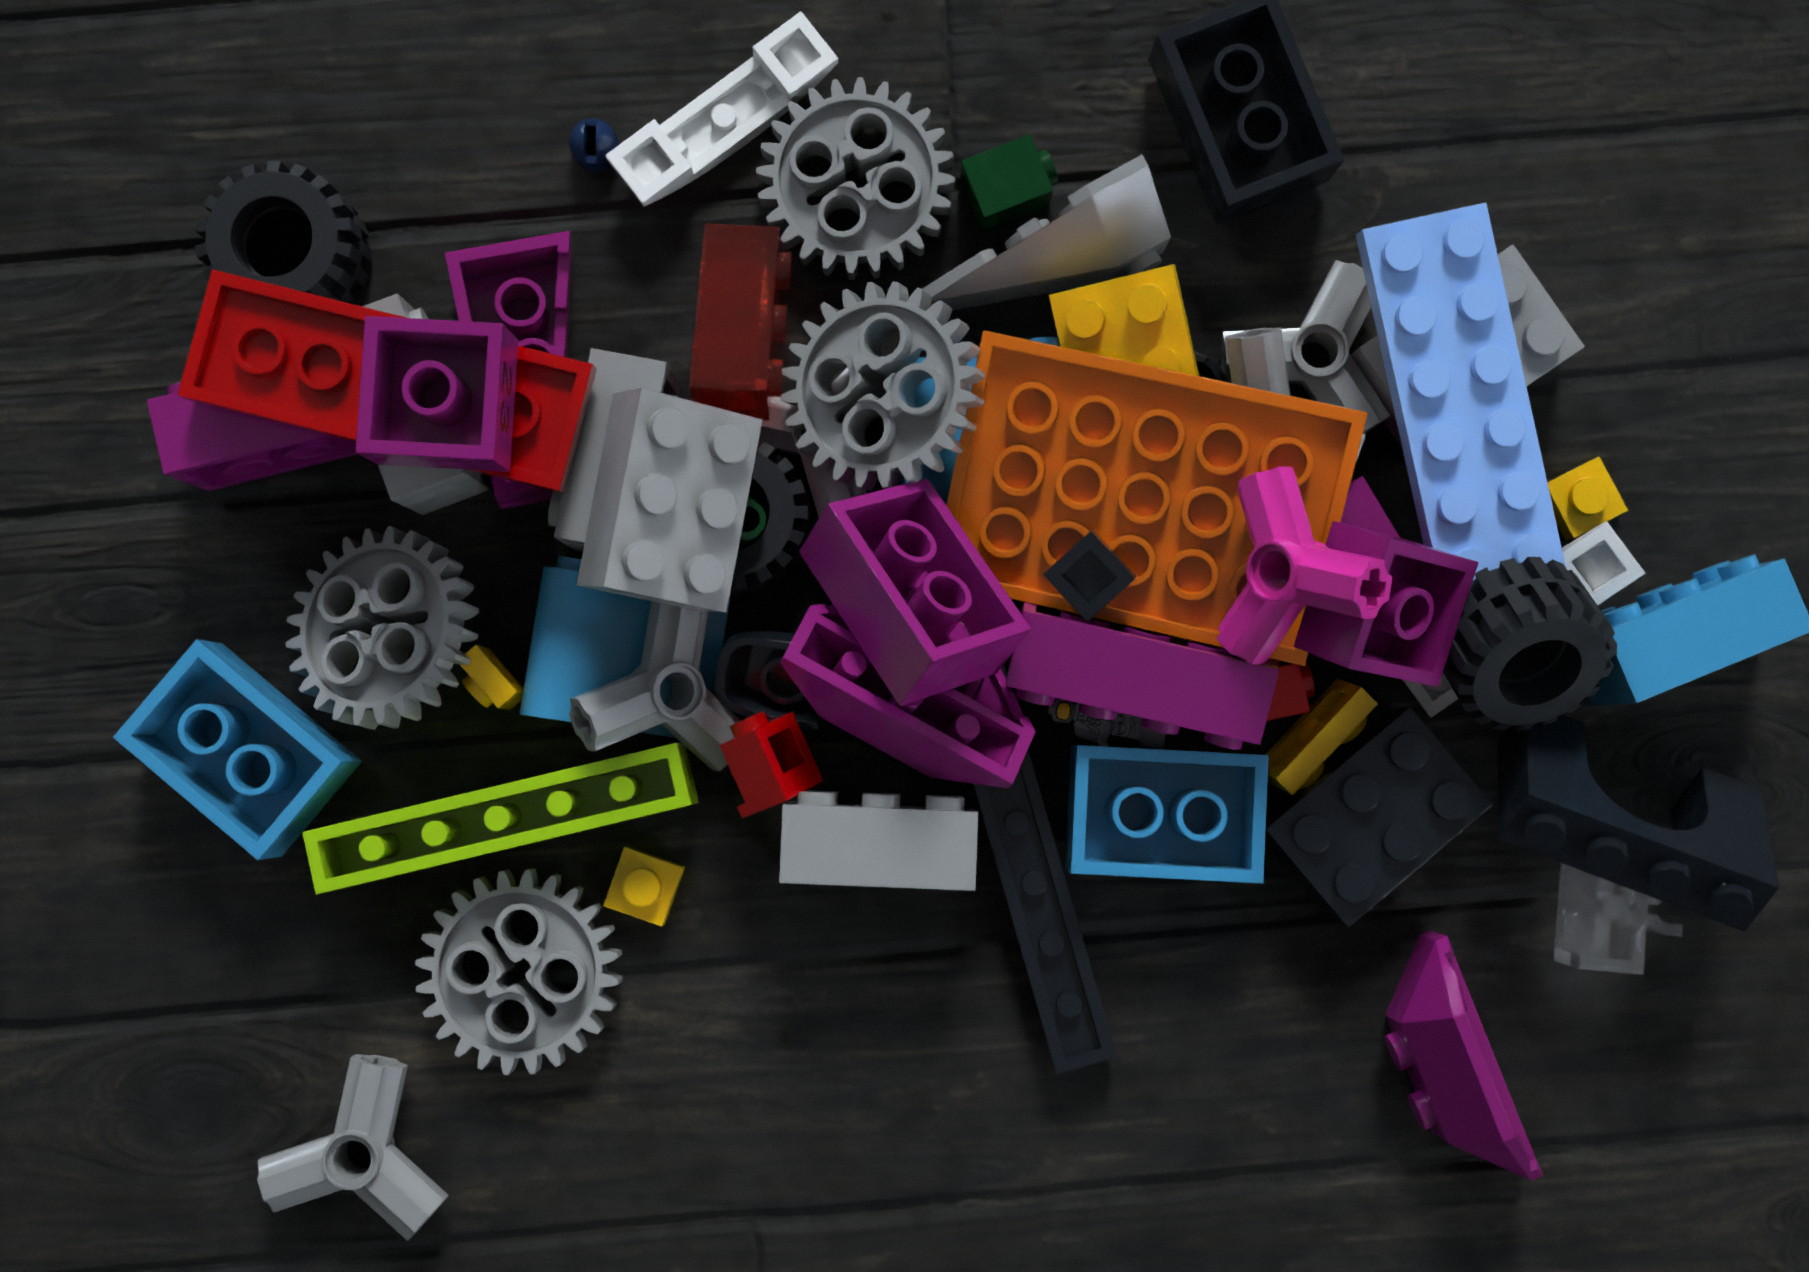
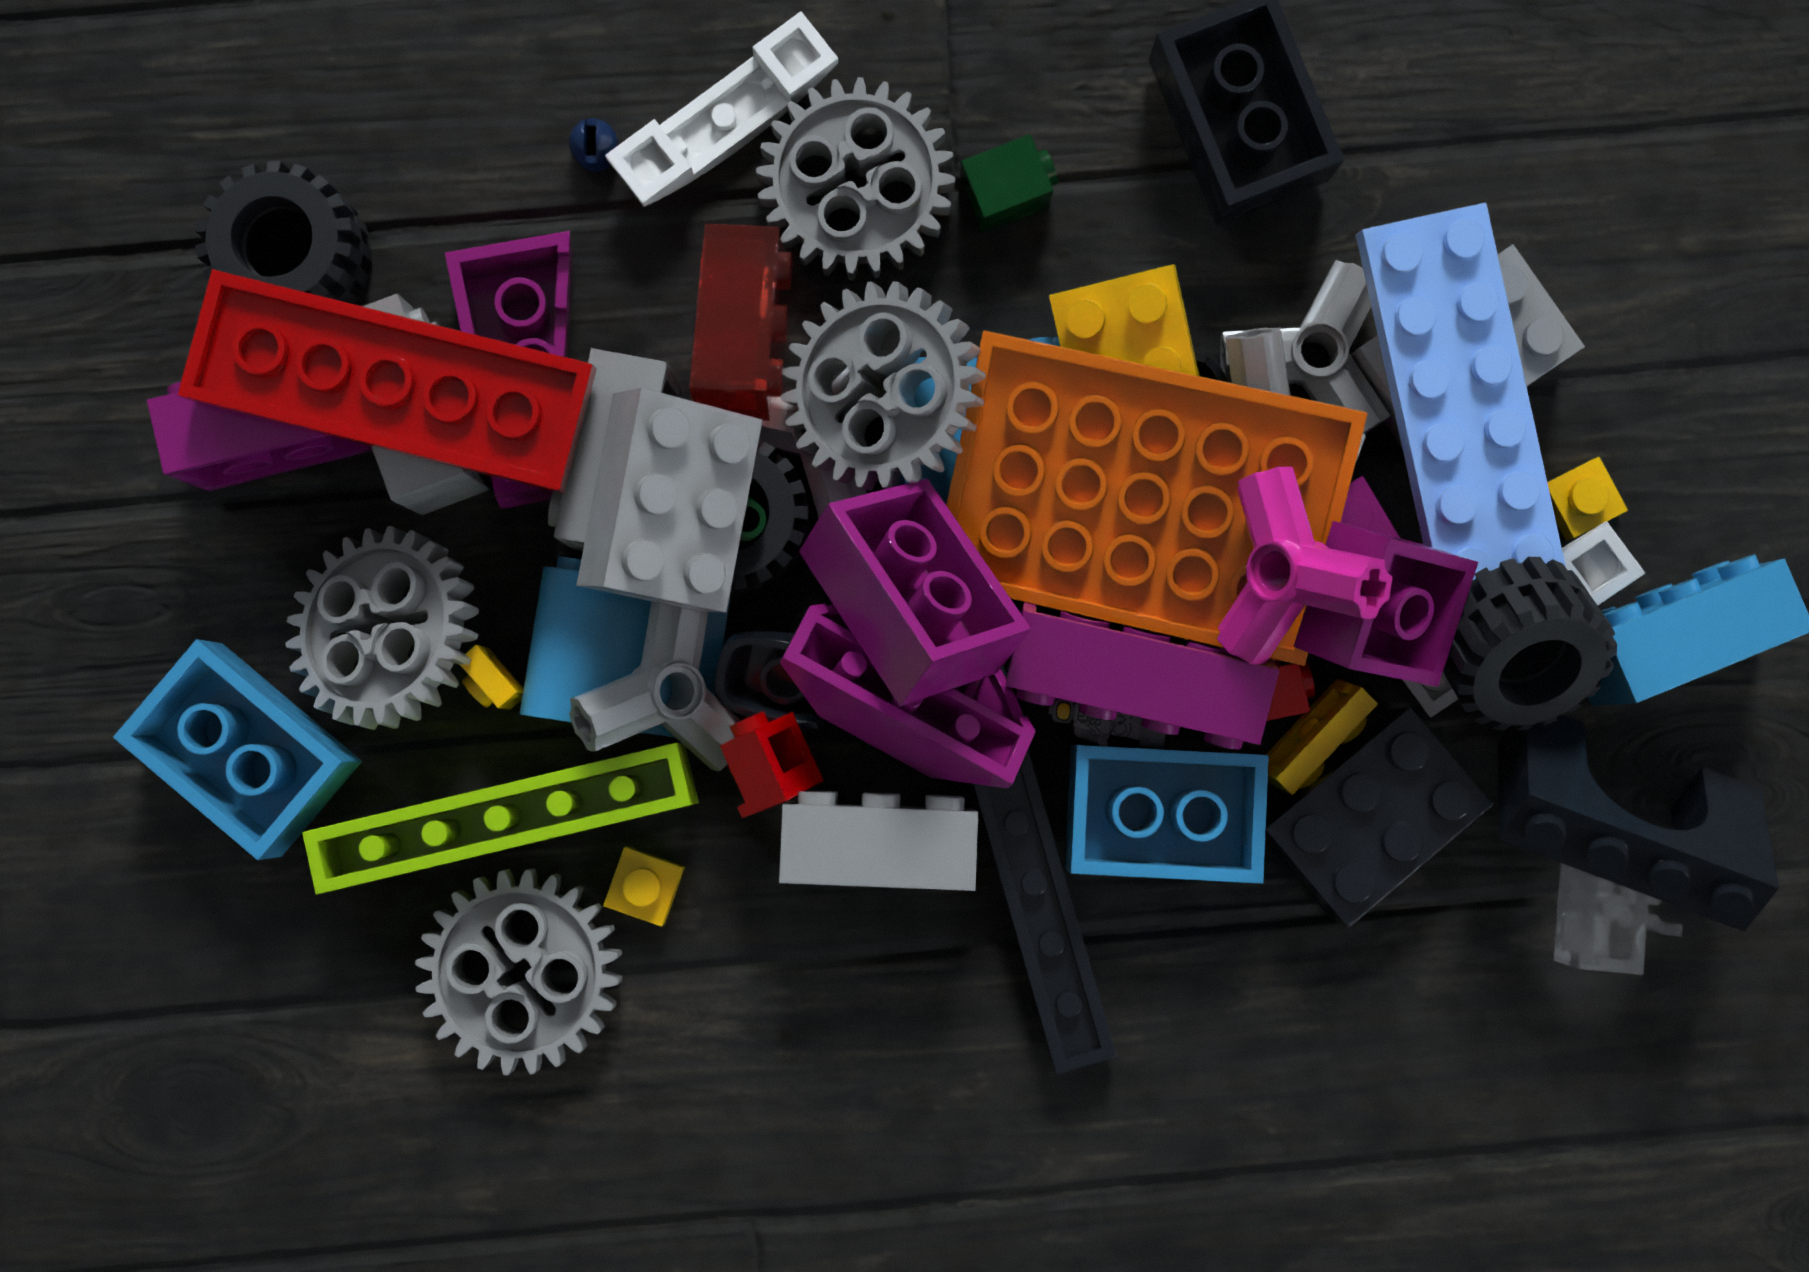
(322, 1166): light grey piece -> none
(437, 393): magenta brick -> none
(1089, 575): black plate -> none
(1101, 235): light grey wedge -> none
(1452, 1062): magenta wedge -> none

